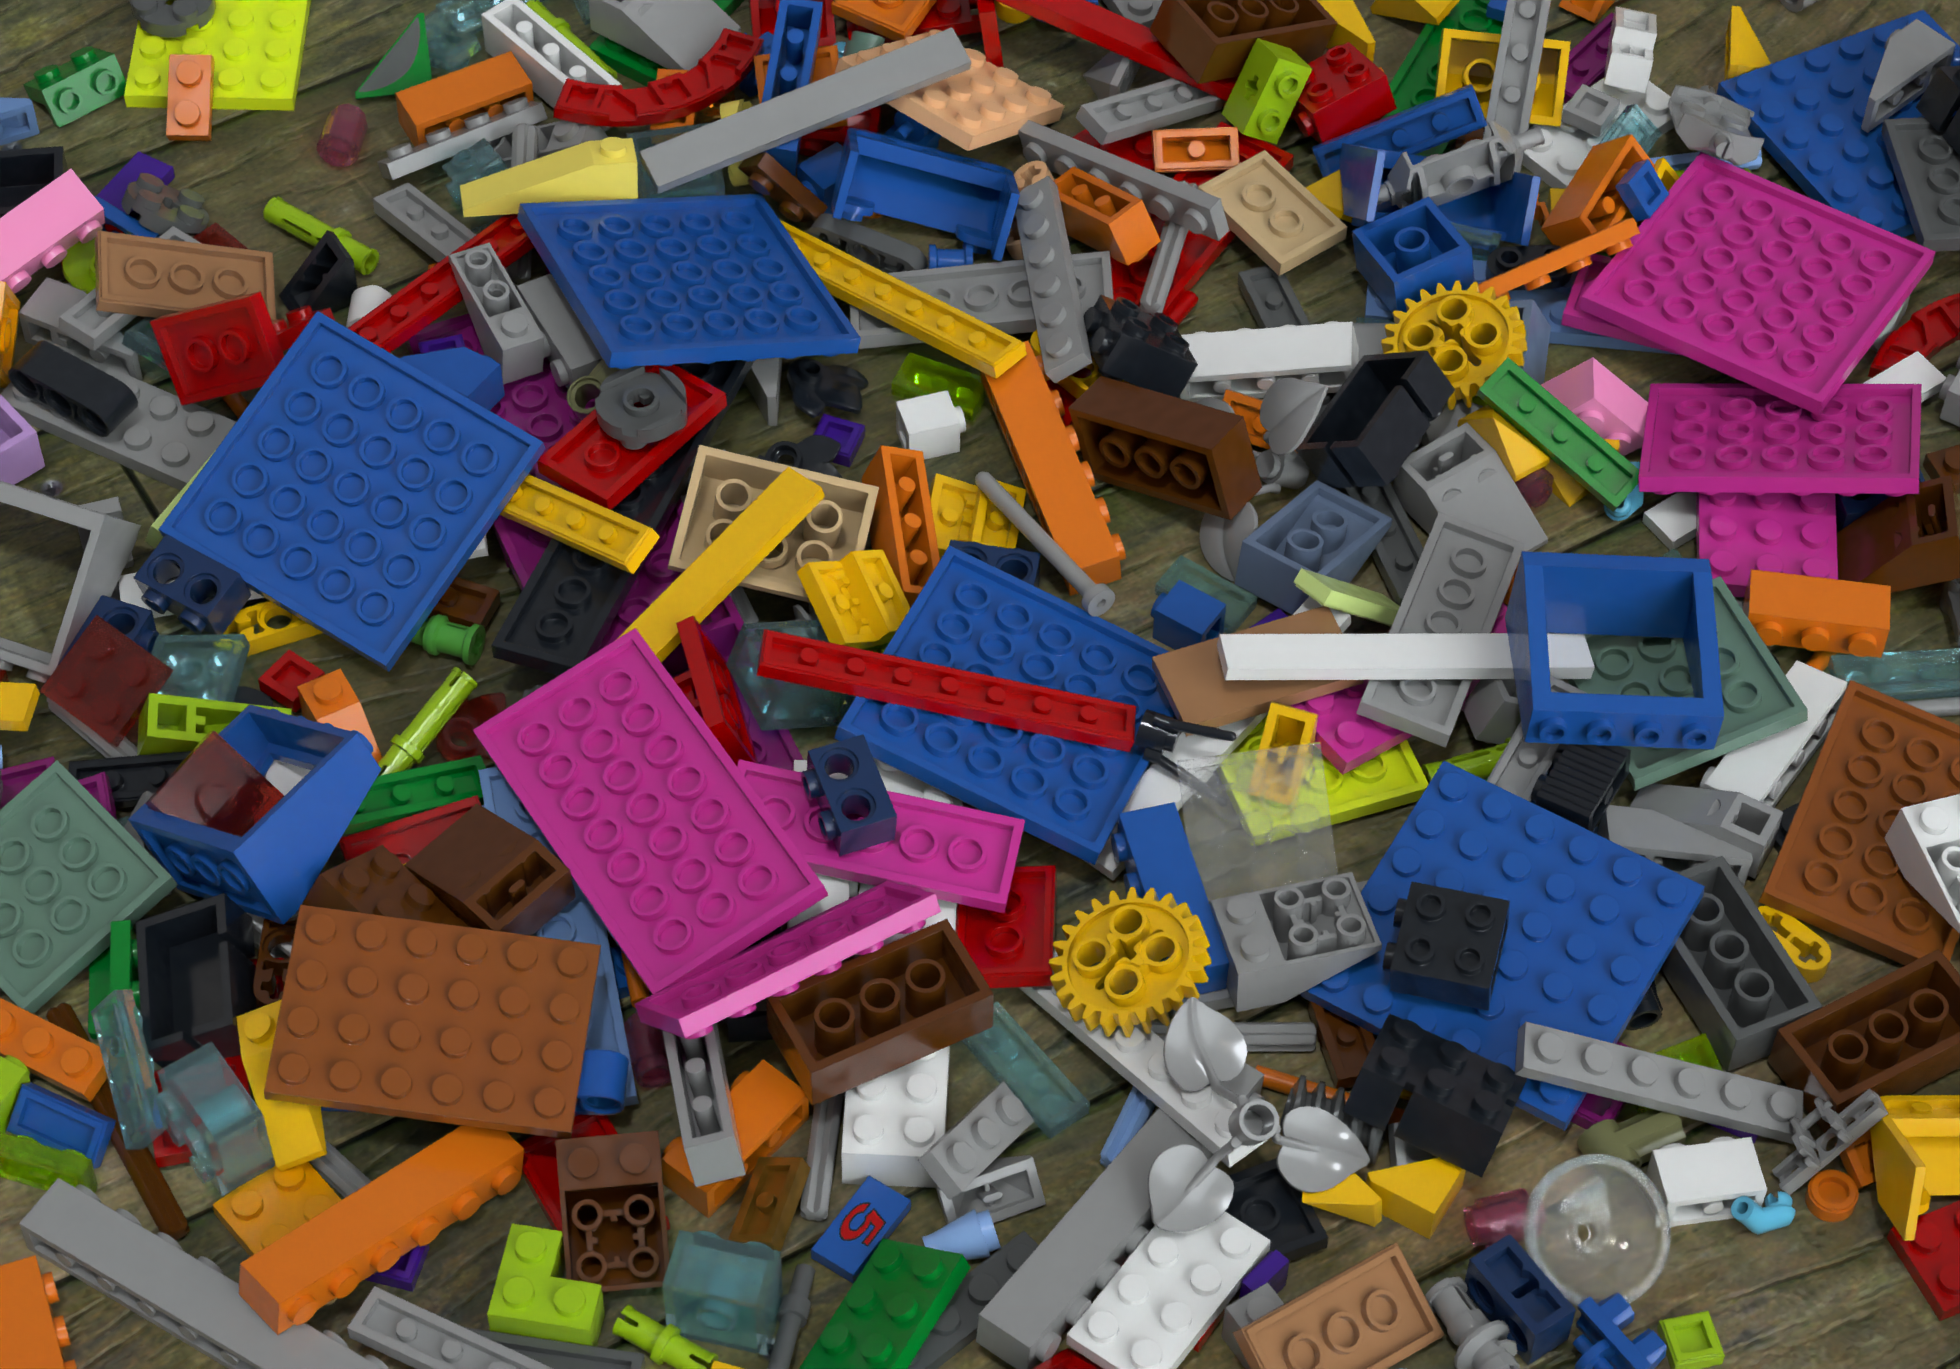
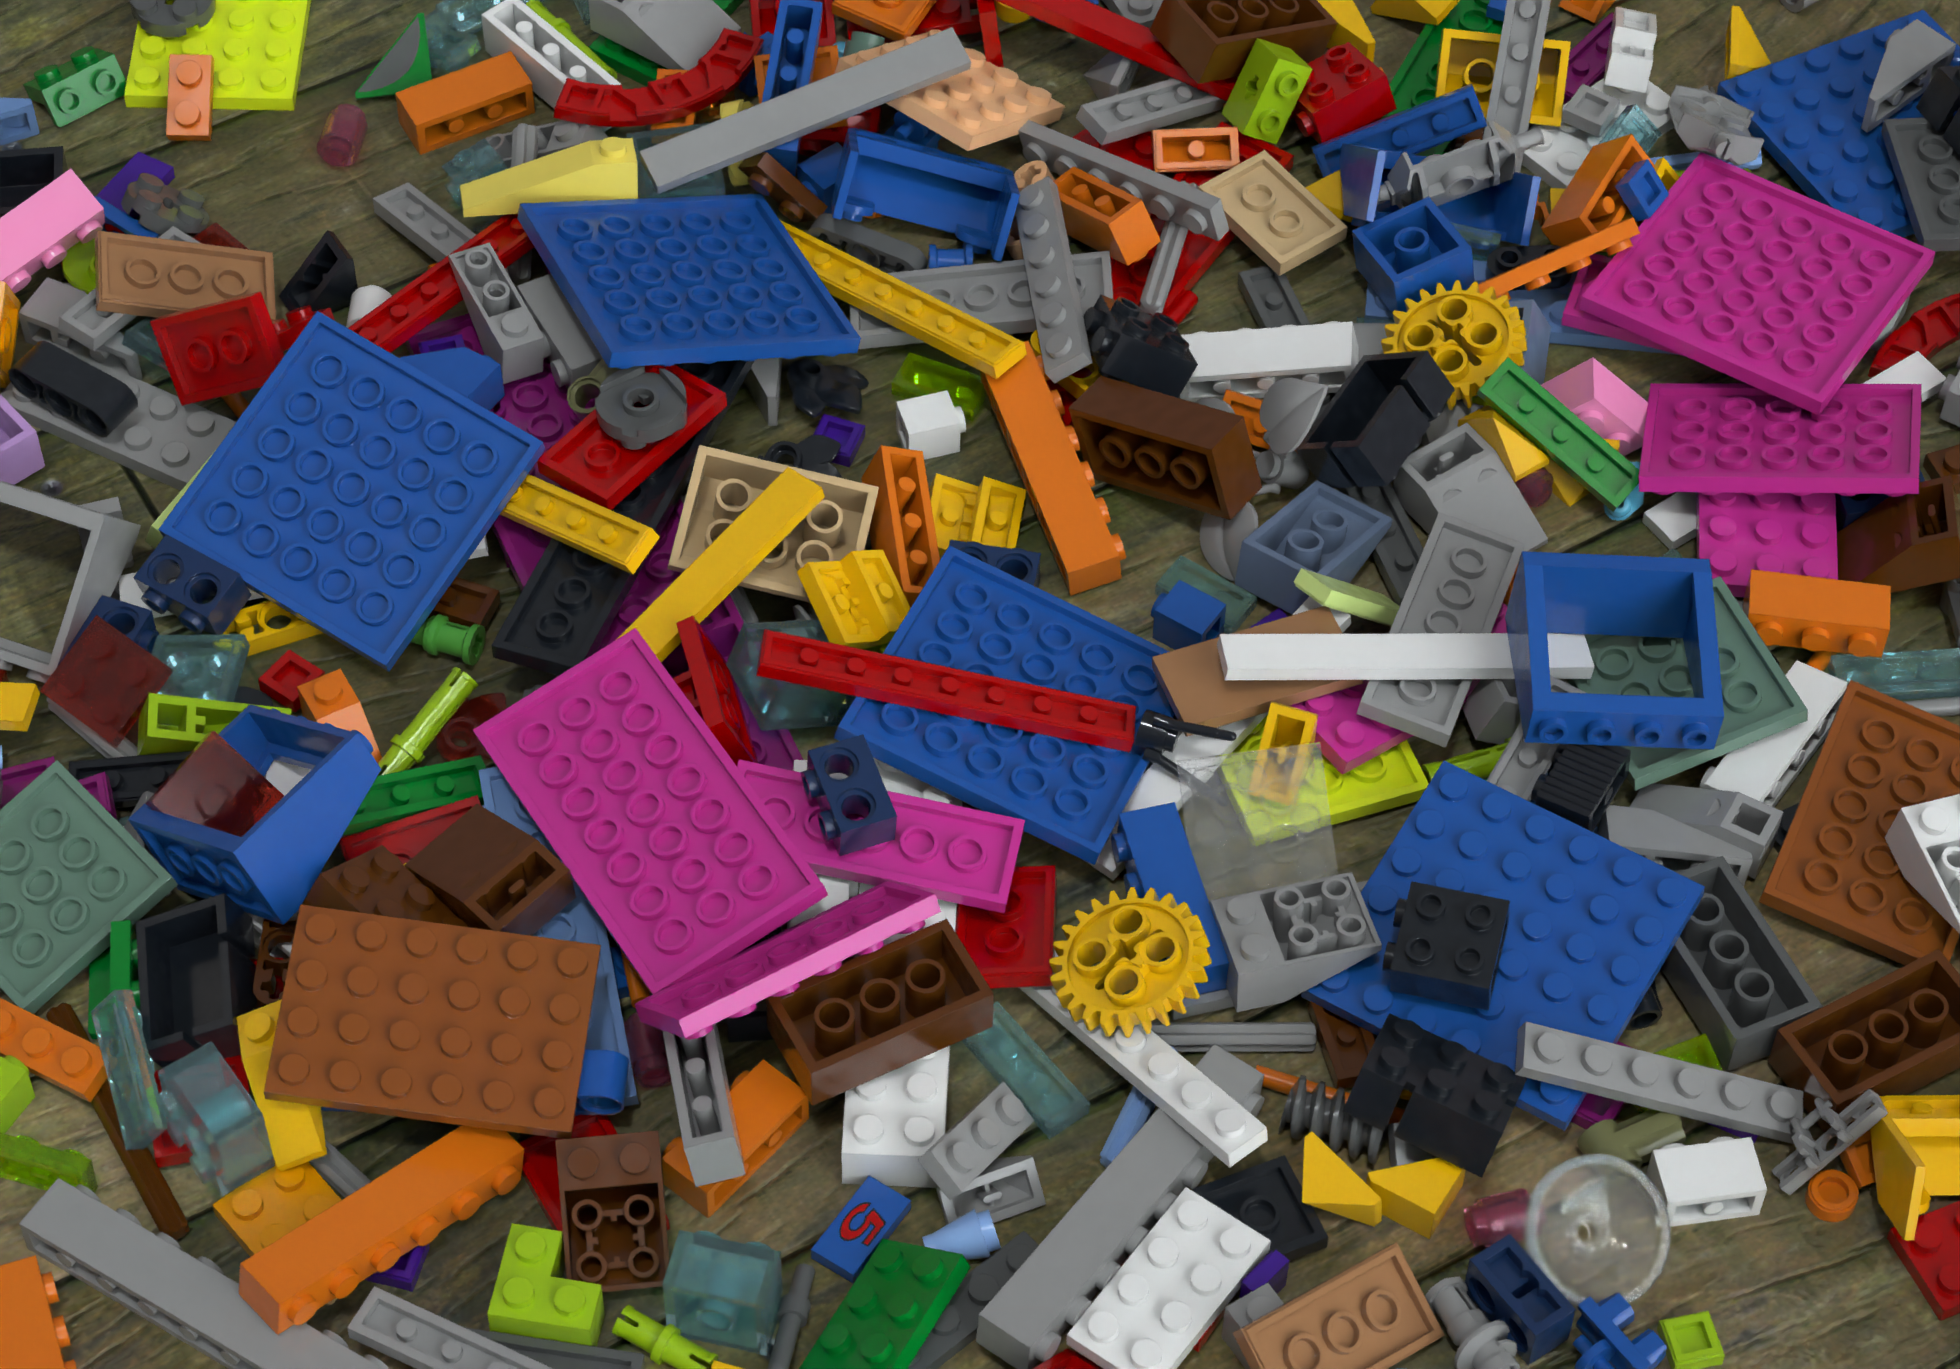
(60, 1123): blue tile -> none
(312, 230): lime pin -> none
(445, 144): light grey plate -> none
(770, 1201): pearl gold plate -> none
(821, 1158): light grey axle -> none
(1096, 597): light grey bar -> none
(1187, 1187): light grey plant -> none
(1775, 1215): medium azure arm -> none
(1799, 941): yellow beam -> none

